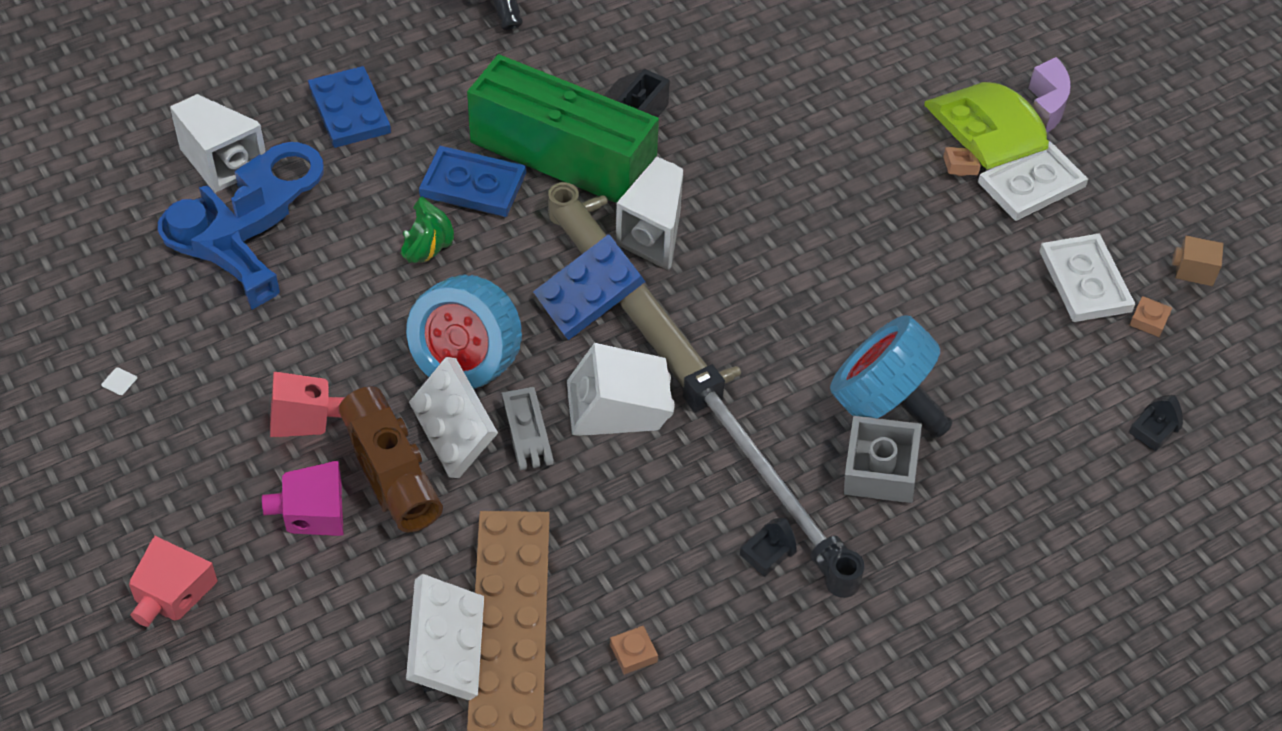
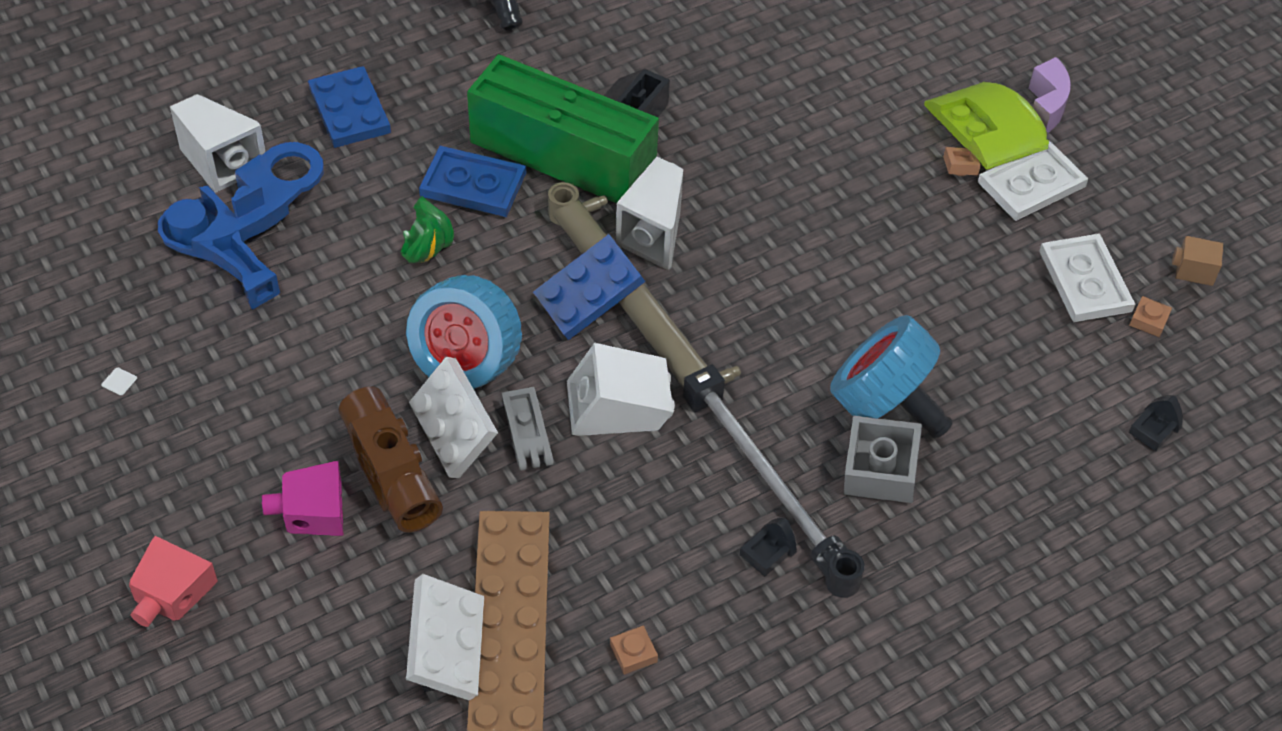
(300, 405): coral torso -> none

